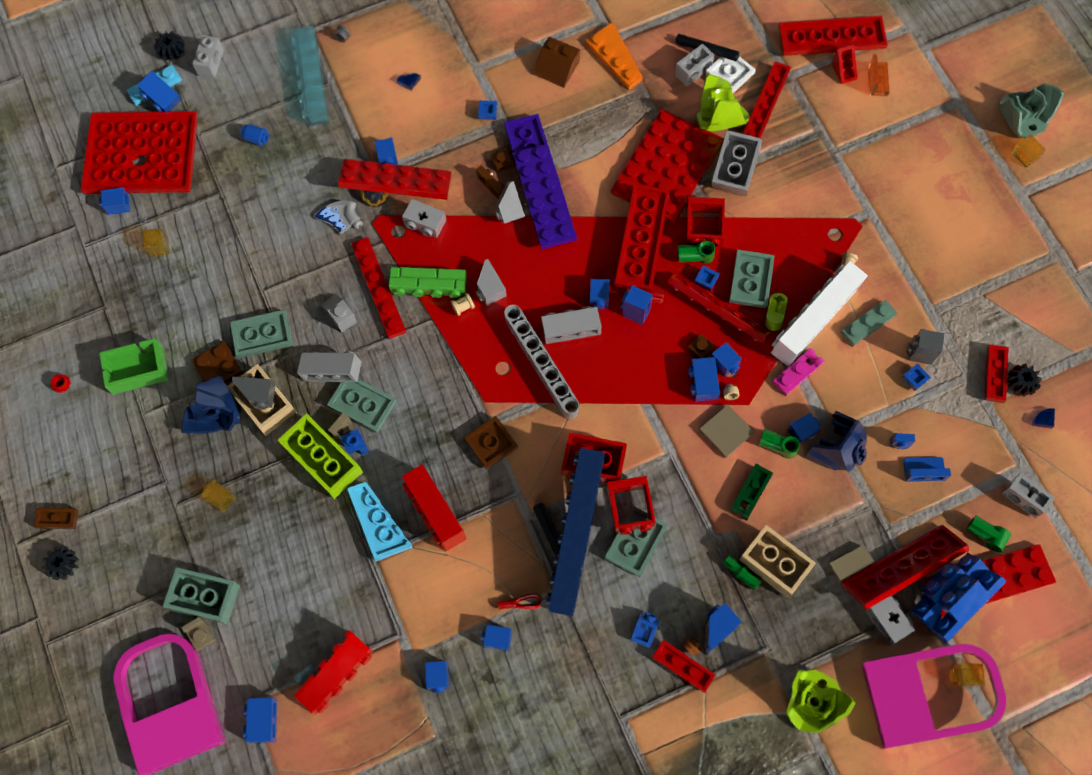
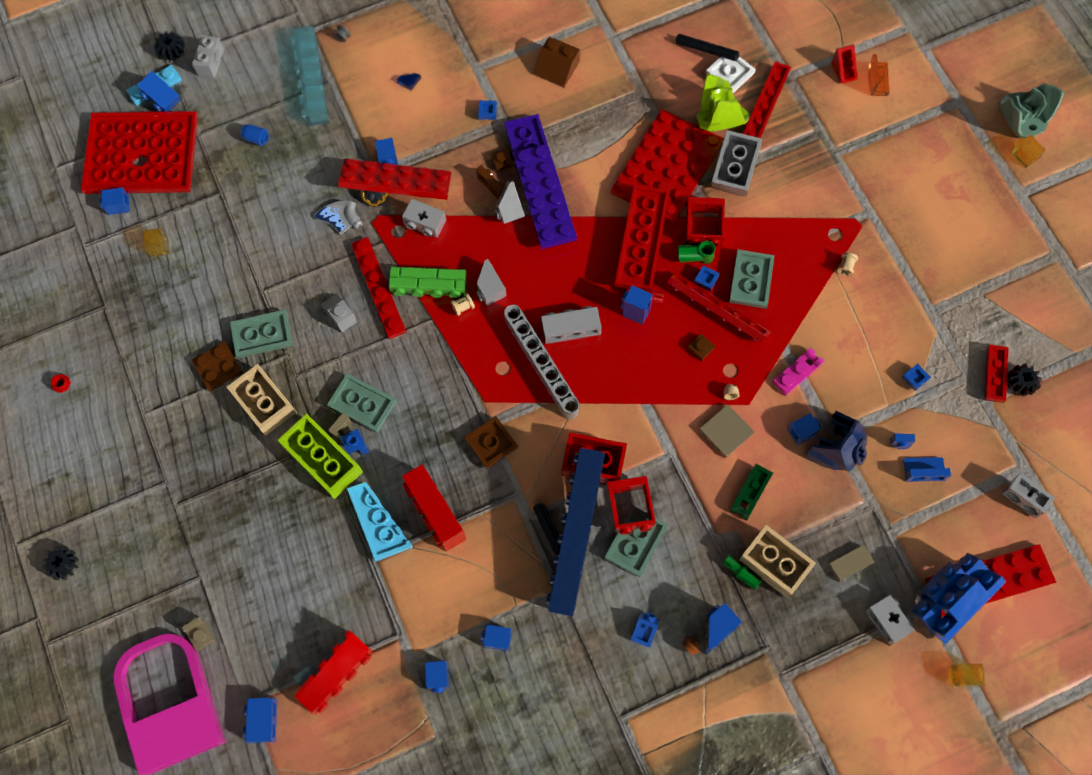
(56, 518): reddish brown plate -> none
(132, 367): bright green piece -> none
(201, 596): sand green brick -> none
(211, 410): dark blue piece -> none
(218, 495): clear yellow brick -> none
(257, 391): dark grey slope -> none
(329, 367): light grey brick -> none
(514, 603): red piece -> none
(599, 293): blue brick -> none
(614, 54): orange wing -> none
(683, 666): red plate -> none
(694, 65): light grey brick -> none
(704, 379): blue brick -> none
(726, 359): blue brick -> none
(775, 319): lime piece -> none
(777, 443): green piece -> none
(817, 313): white brick -> none
(829, 707): lime piece -> none
(830, 34): red plate -> none
(869, 323): sand green plate -> none
(901, 702): dark pink window -> none
(905, 566): red plate -> none
(925, 346): dark grey brick -> none
(993, 536): green piece -> none
(1045, 418): clear blue tile -> none

